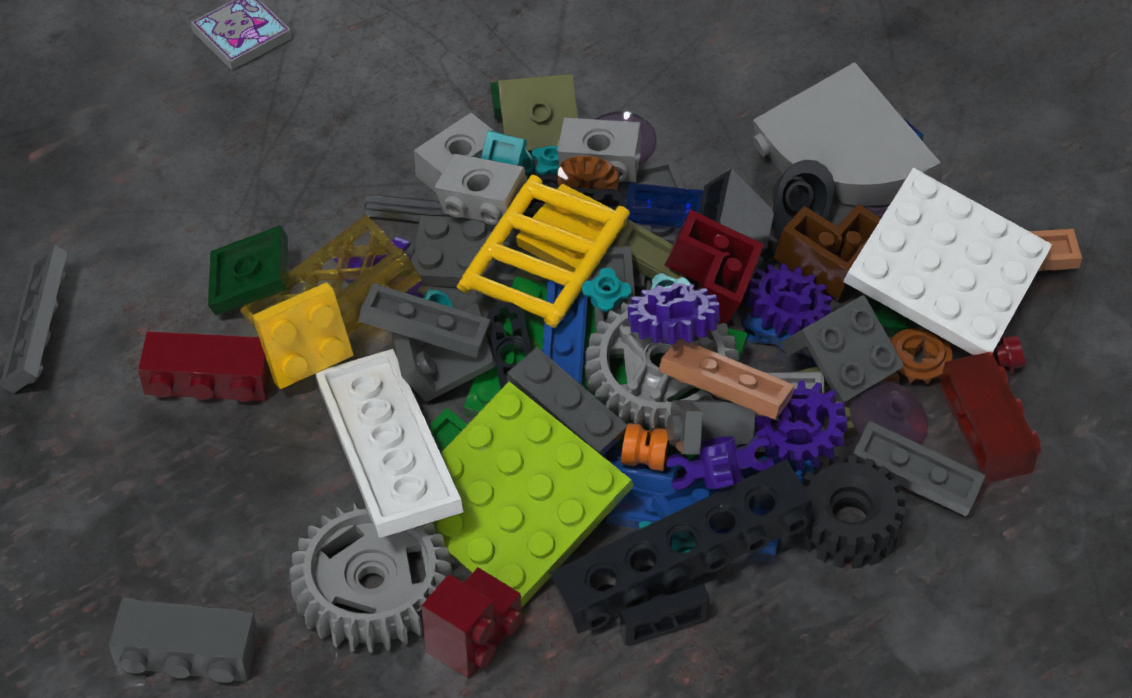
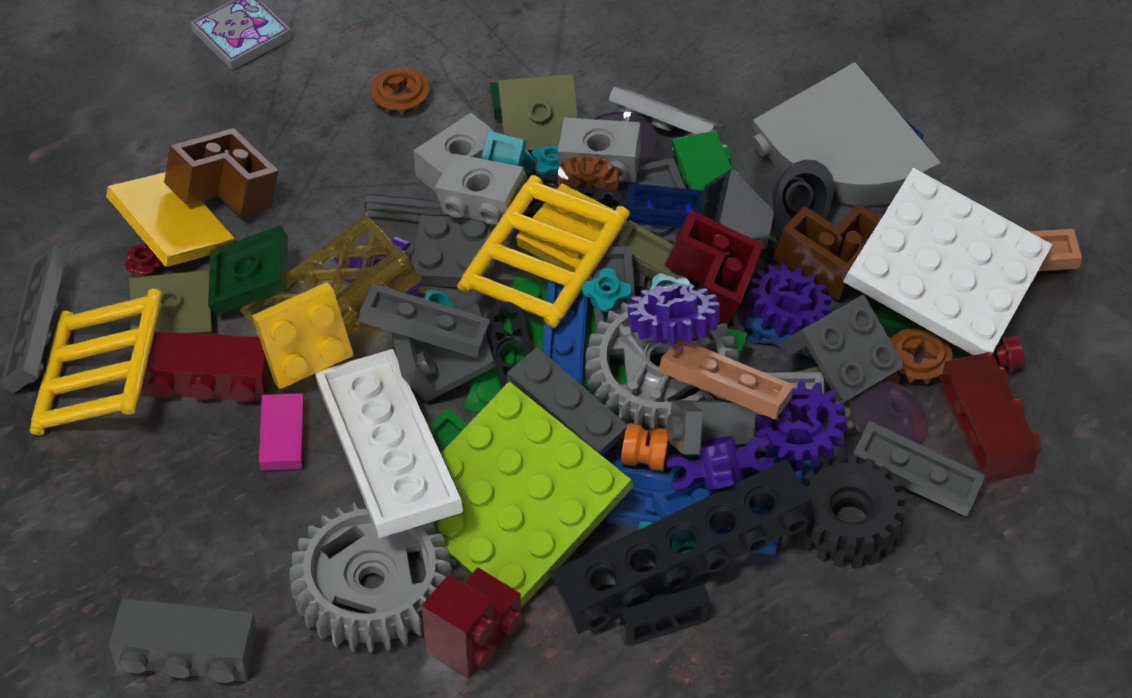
(132, 370): none -> yellow bar
(142, 261): none -> dark red plate
(167, 224): none -> yellow tile
(183, 301): none -> olive plate
(223, 167): none -> reddish brown brick
(281, 432): none -> dark pink tile
(396, 80): none -> dark orange gear
(663, 115): none -> light grey plate
(700, 158): none -> green brick

